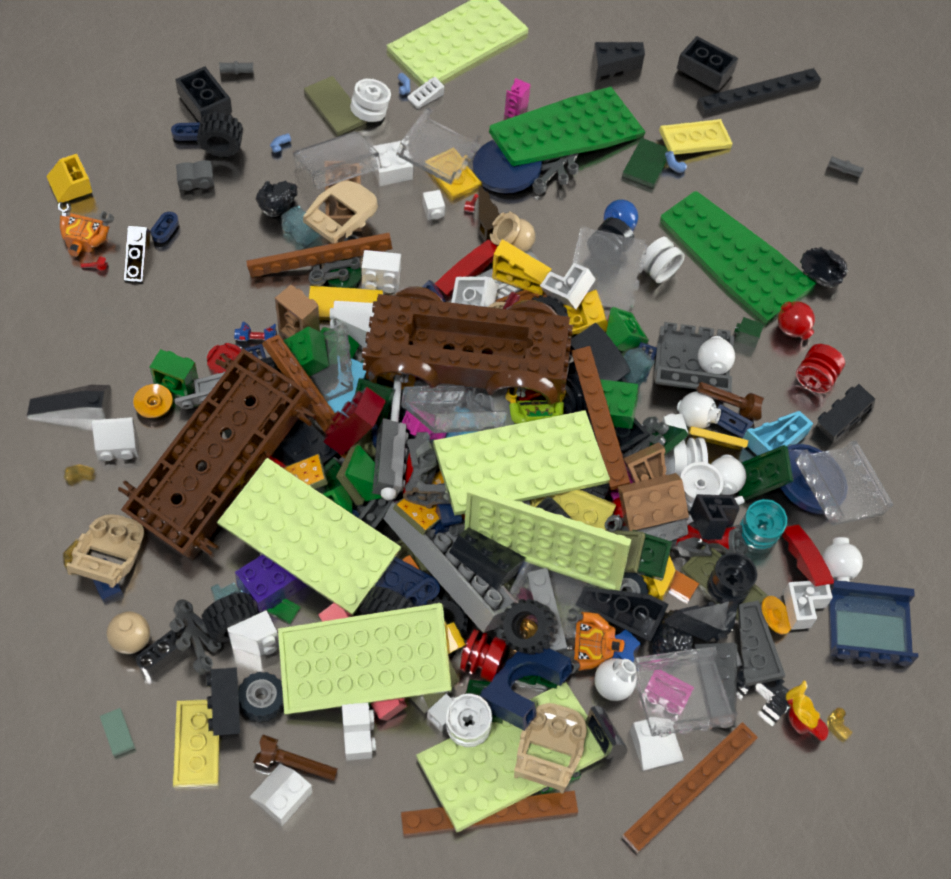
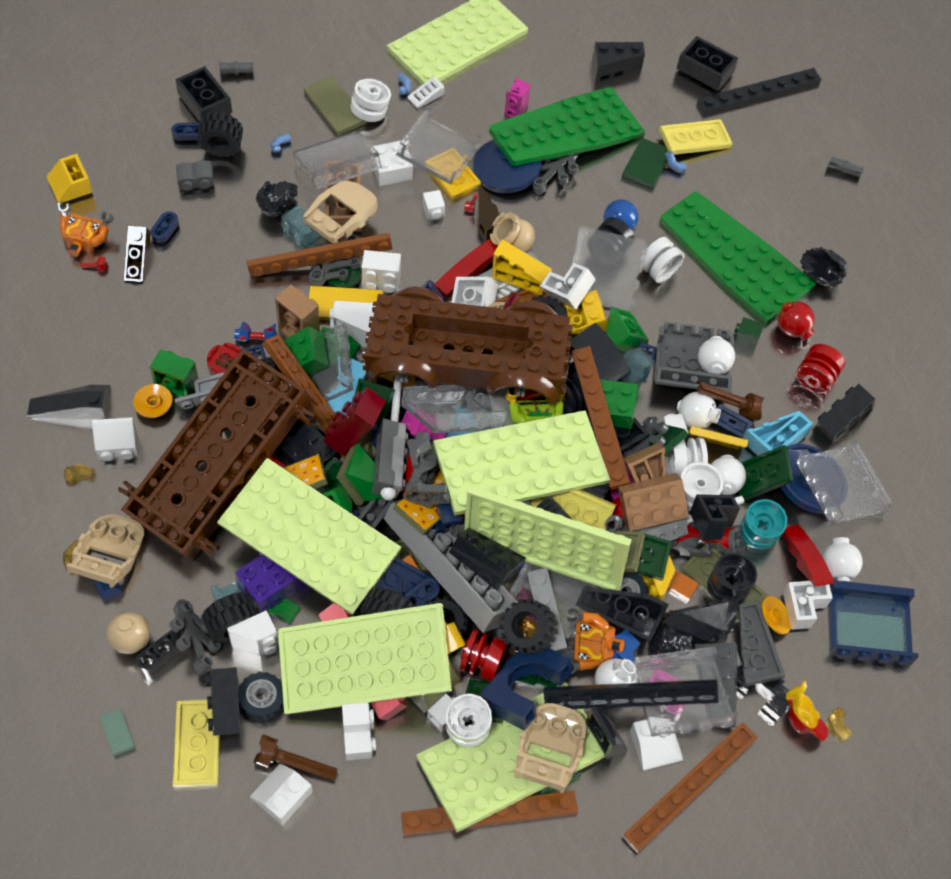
(633, 694): none -> black plate

